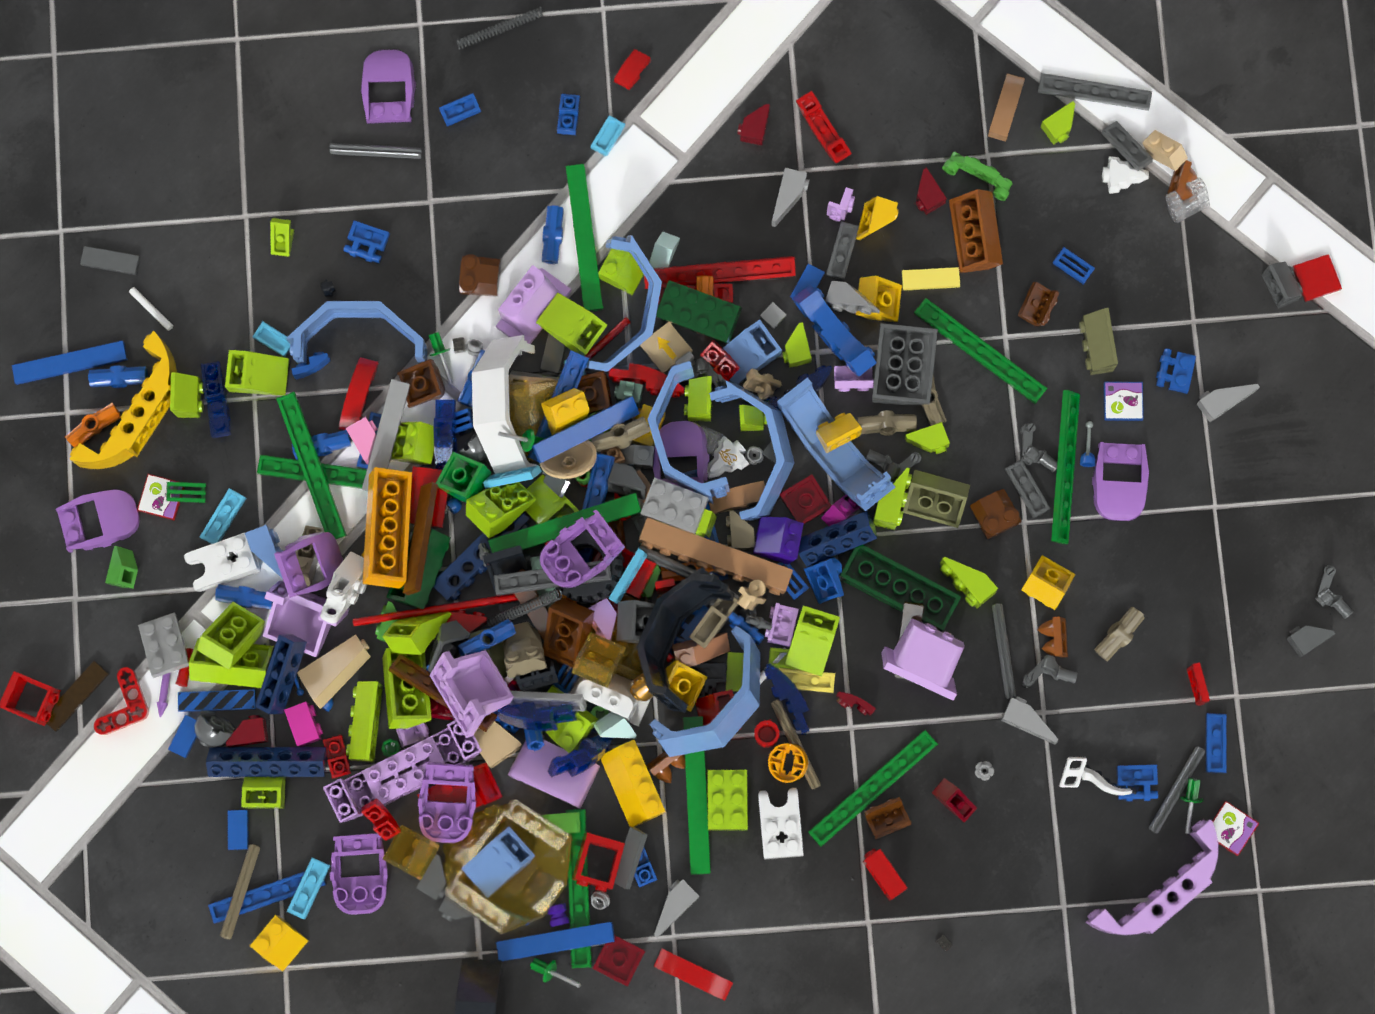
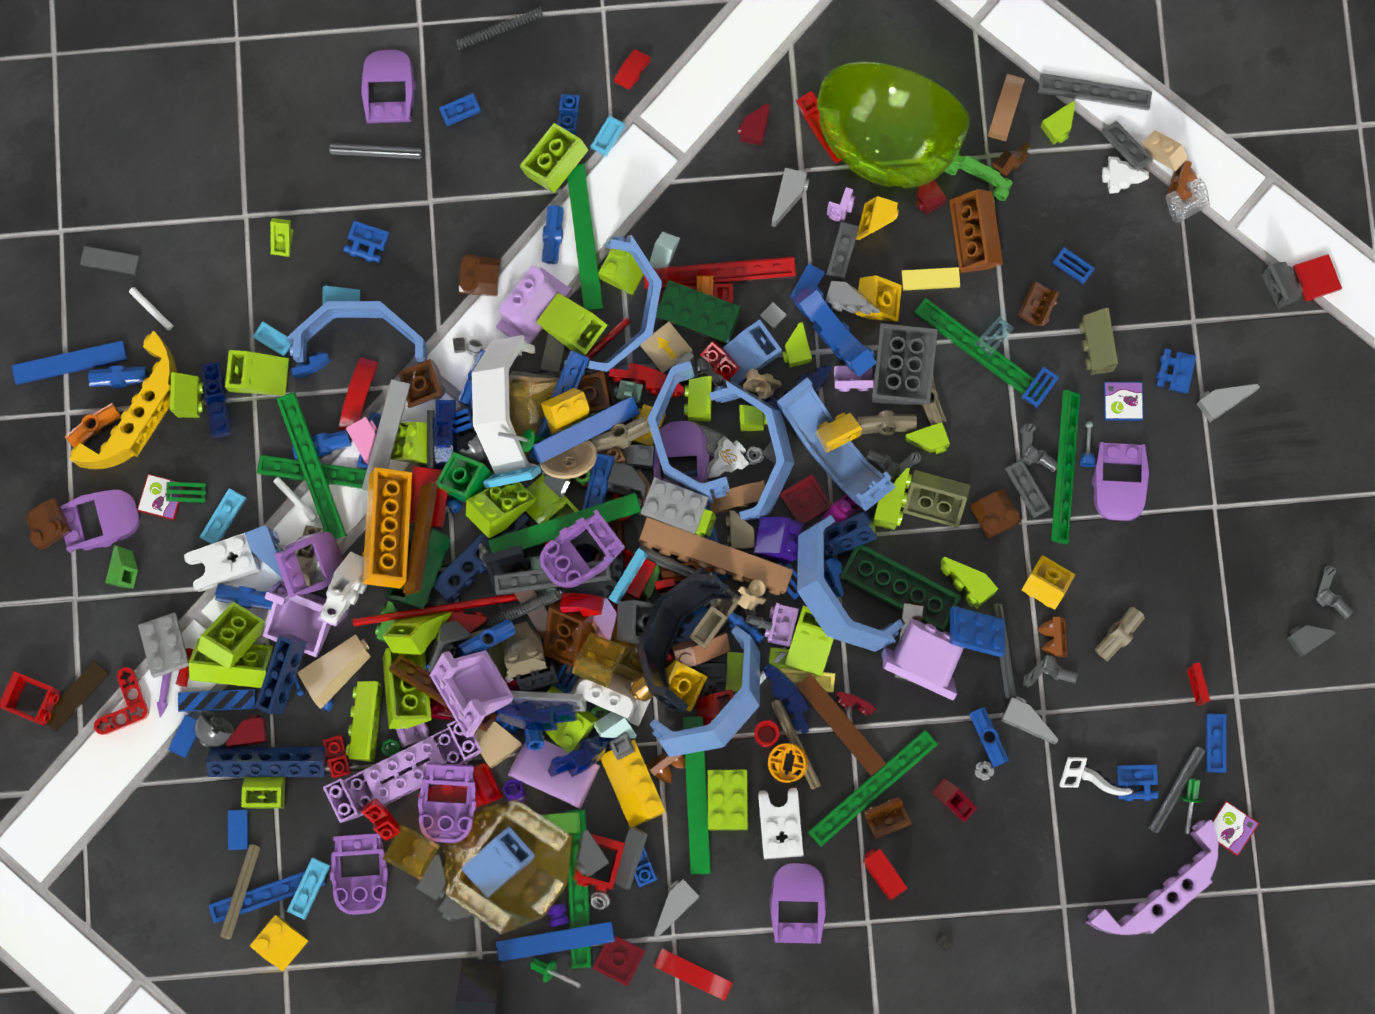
(47, 524): none -> reddish brown slope
(295, 499): none -> white bar
(303, 724): dark pink brick -> none
(340, 294): none -> medium azure tile
(430, 439): none -> pearl dark grey bar
(439, 348): green piece -> none
(514, 790): none -> dark purple wheel
(554, 158): none -> lime brick
(586, 603): none -> red slope
(589, 855): none -> dark grey slope
(622, 746): none -> dark grey tile
(800, 884): none -> medium lavender slope
(823, 601): none -> medium blue panel
(840, 724): none -> reddish brown tile
(891, 123): none -> clear neon green windscreen
(977, 631): none -> blue plate
(986, 346): none -> clear light blue tile
(993, 749): none -> blue piece
(1008, 162): none -> reddish brown bracket
(1031, 400): none -> blue tile

